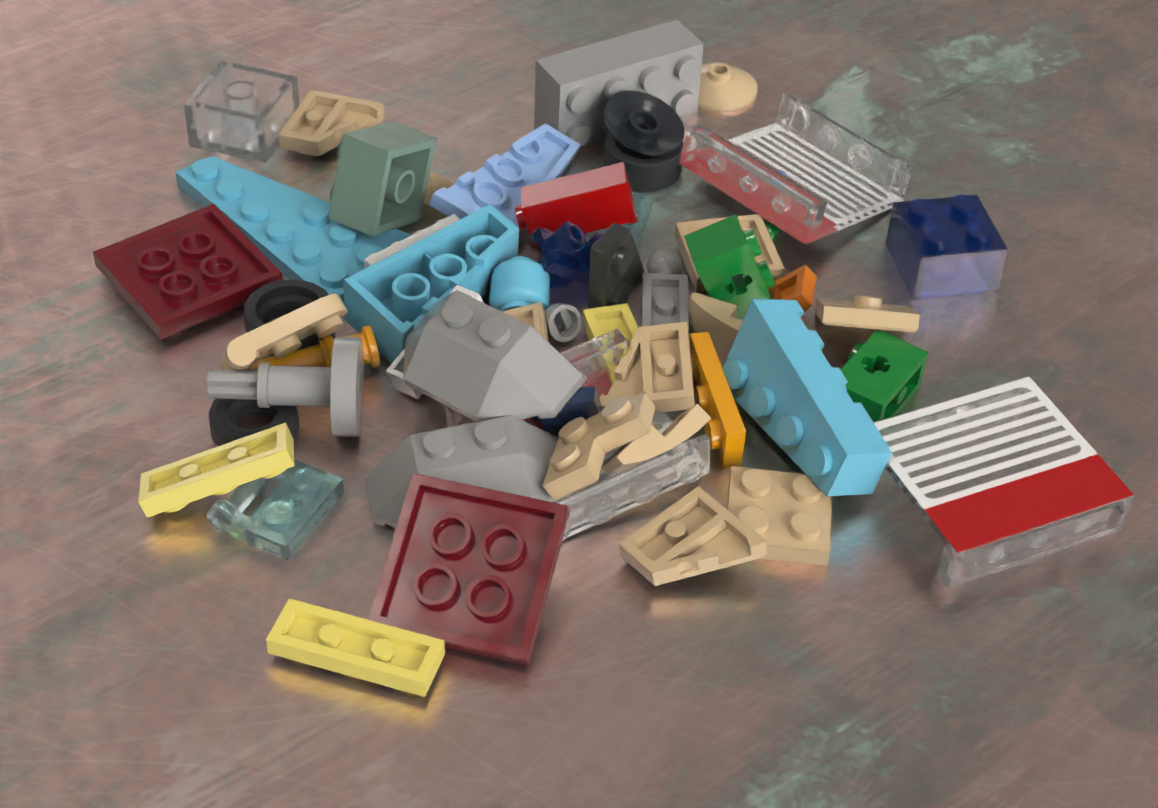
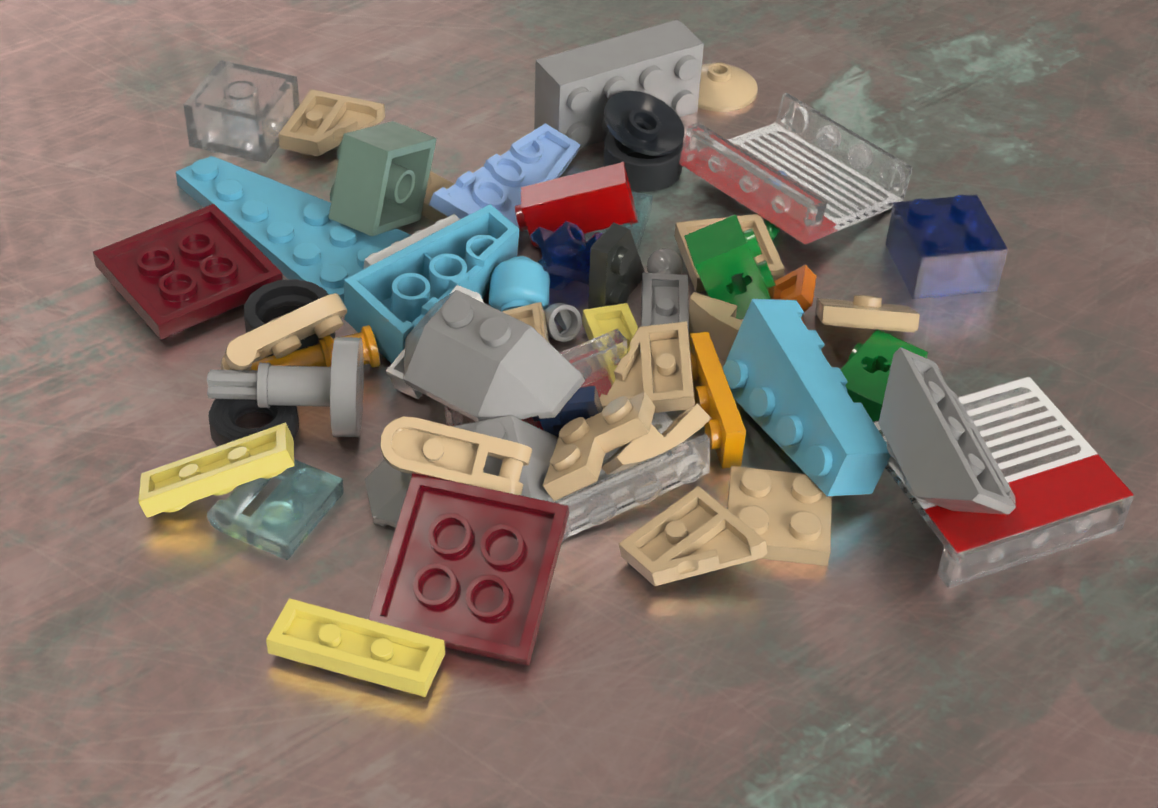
(453, 454): none -> tan plate
(938, 441): none -> light grey wedge

